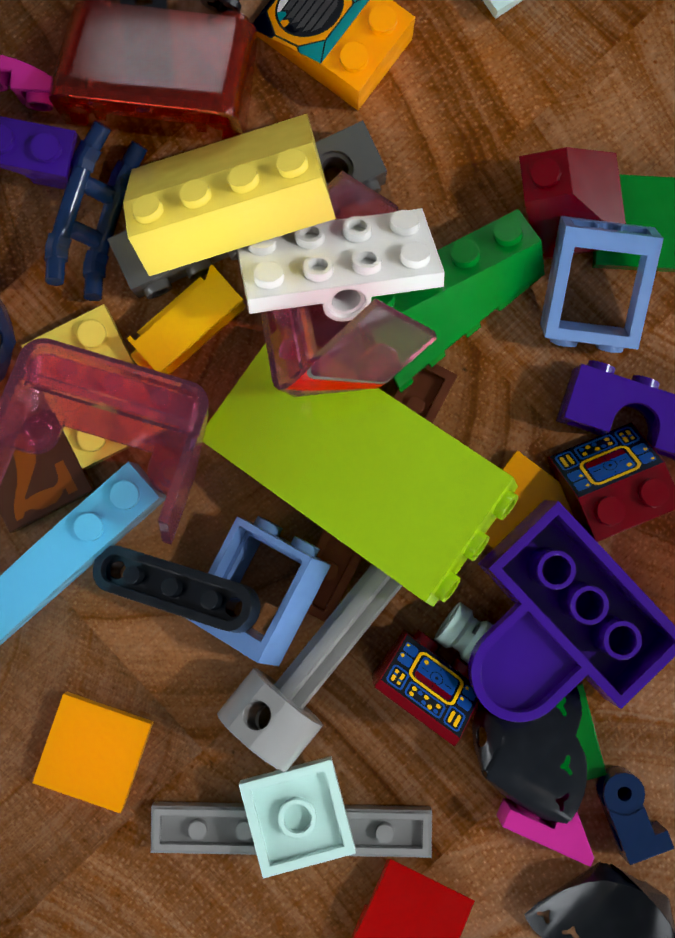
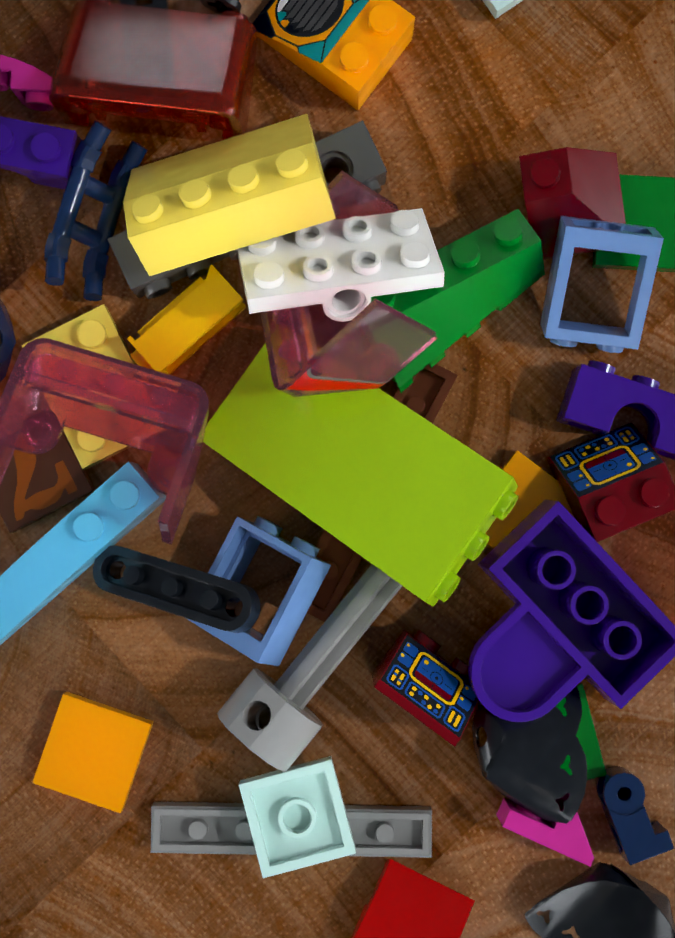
(461, 631): light aqua wheel -> none

